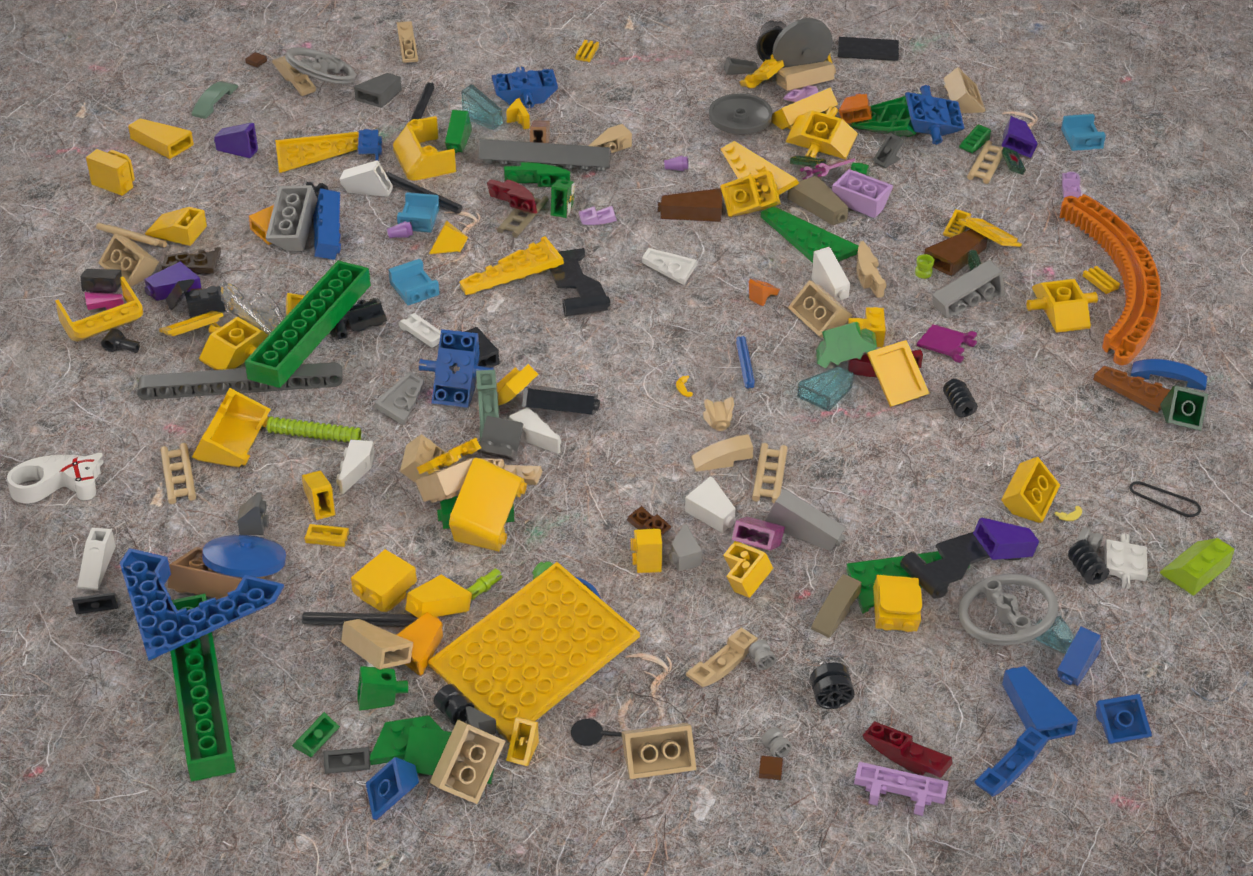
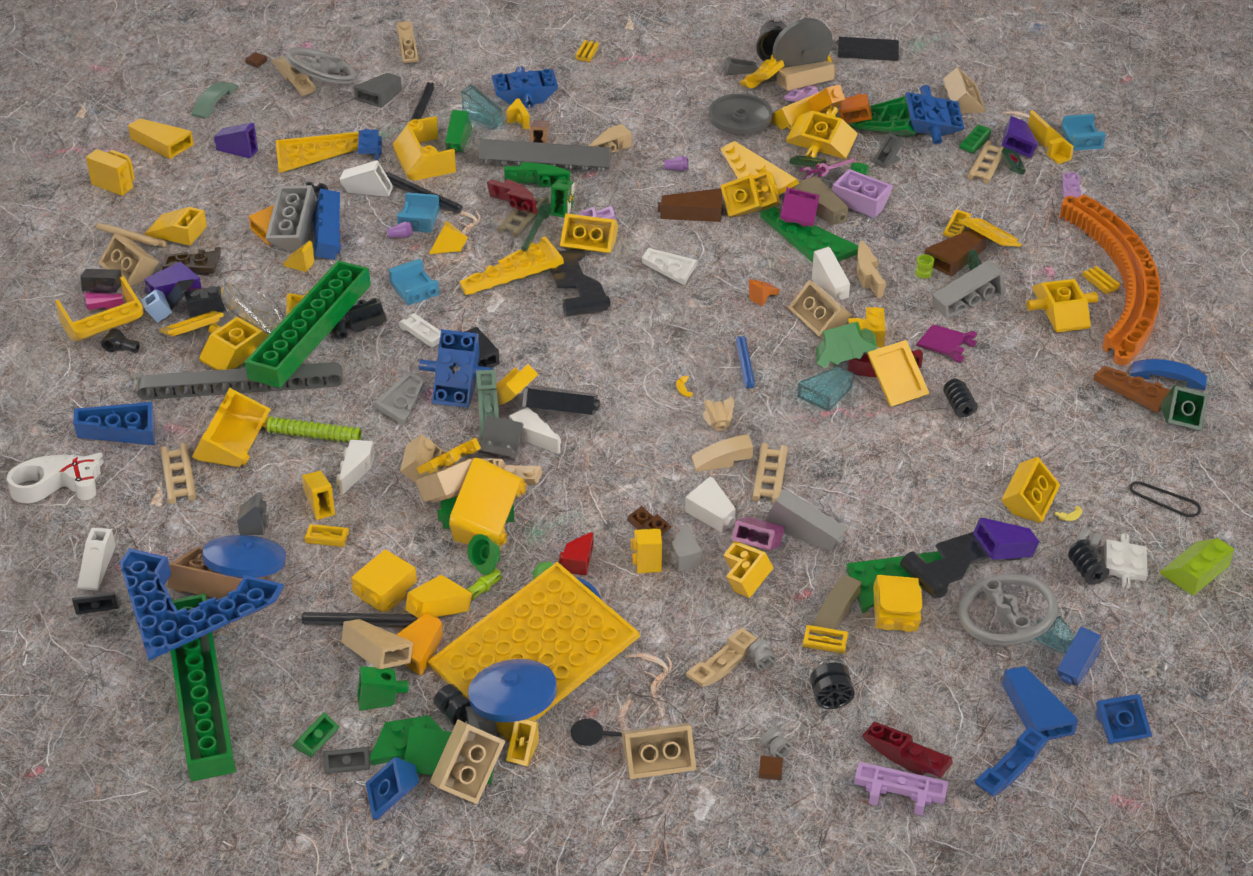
(117, 423): none -> blue wedge
(156, 305): none -> light blue slope
(302, 258): none -> yellow slope
(483, 553): none -> green piece
(512, 690): none -> blue dish
(544, 211): none -> clear green piece
(578, 554): none -> red slope
(589, 233): none -> yellow slope
(799, 207): none -> magenta slope
(825, 646): none -> yellow tile
(828, 97): none -> light orange slope
(1041, 129): none -> yellow slope
(1060, 150): none -> yellow panel

